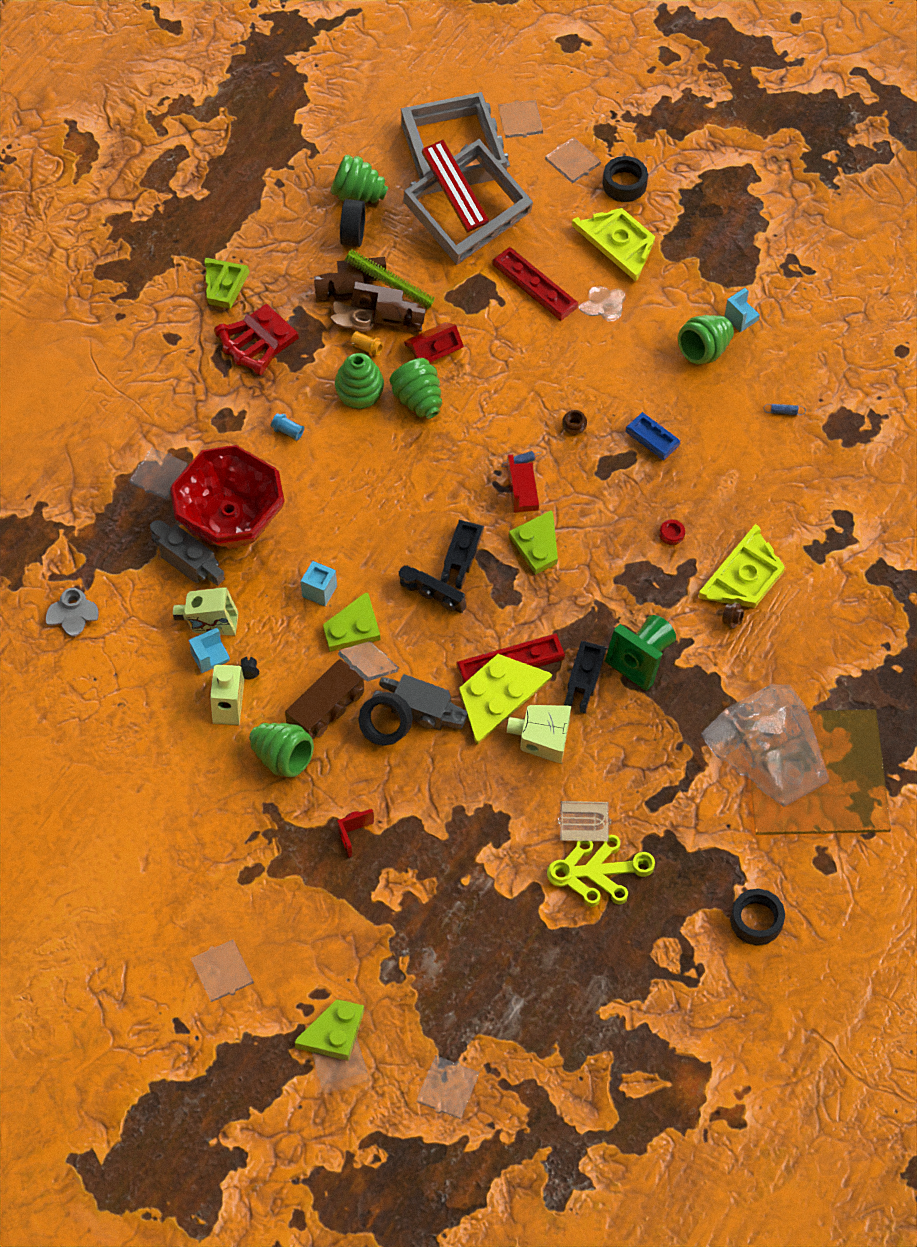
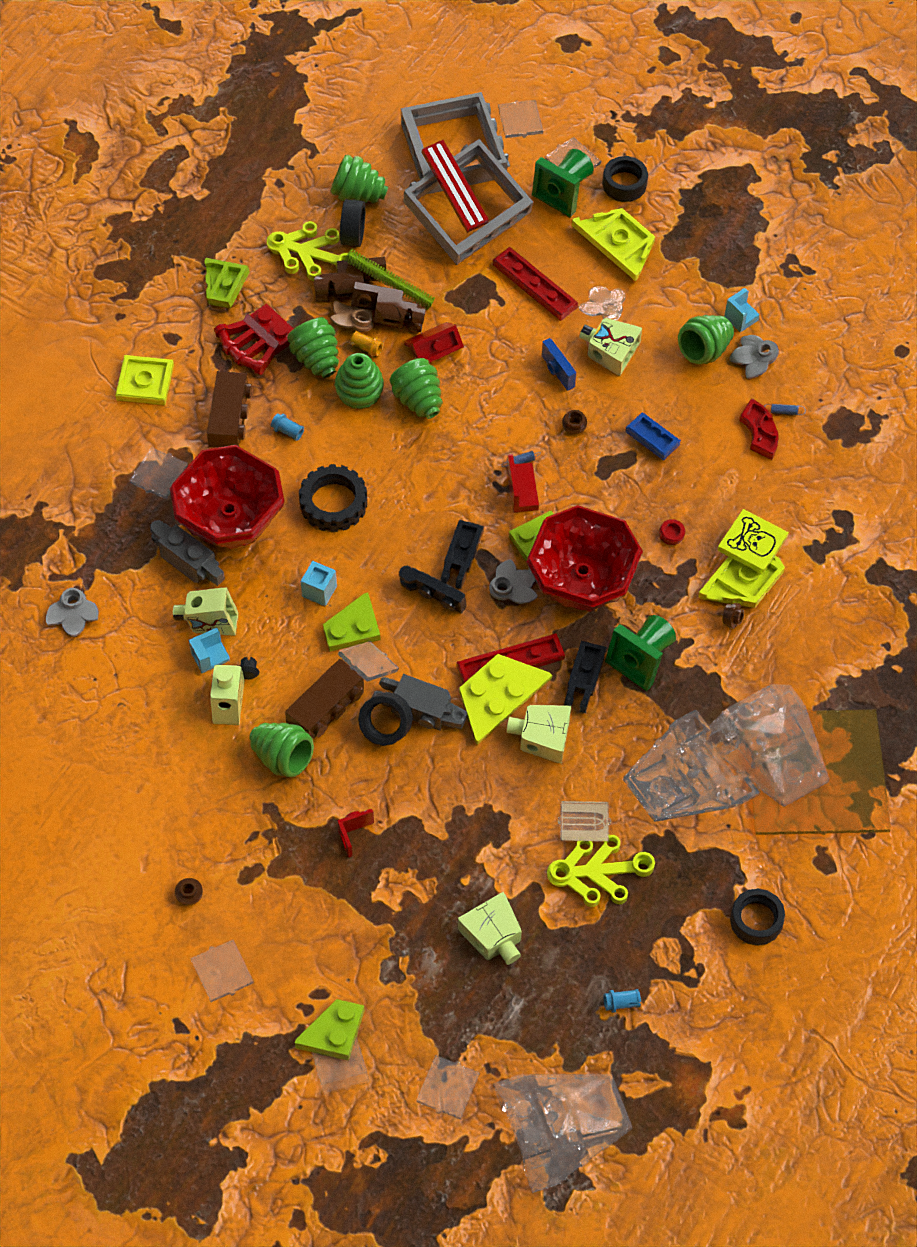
(144, 380): none -> neon yellow tile
(192, 898): none -> reddish brown plate
(228, 409): none -> reddish brown brick
(305, 250): none -> neon yellow plant
(315, 346): none -> bright green piece
(333, 520): none -> black tyre
(492, 929): none -> yellowish green torso
(515, 581): none -> light grey plate
(558, 364): none -> blue plate
(560, 184): none -> green plant
(561, 1121): none -> clear wedge
(584, 558): none -> red rock
(612, 343): none -> yellowish green torso
(621, 1000): none -> dark azure pin
(686, 774): none -> clear wedge
(752, 355): none -> light grey plate
(752, 541): none -> neon yellow tile
(762, 429): none -> red tile

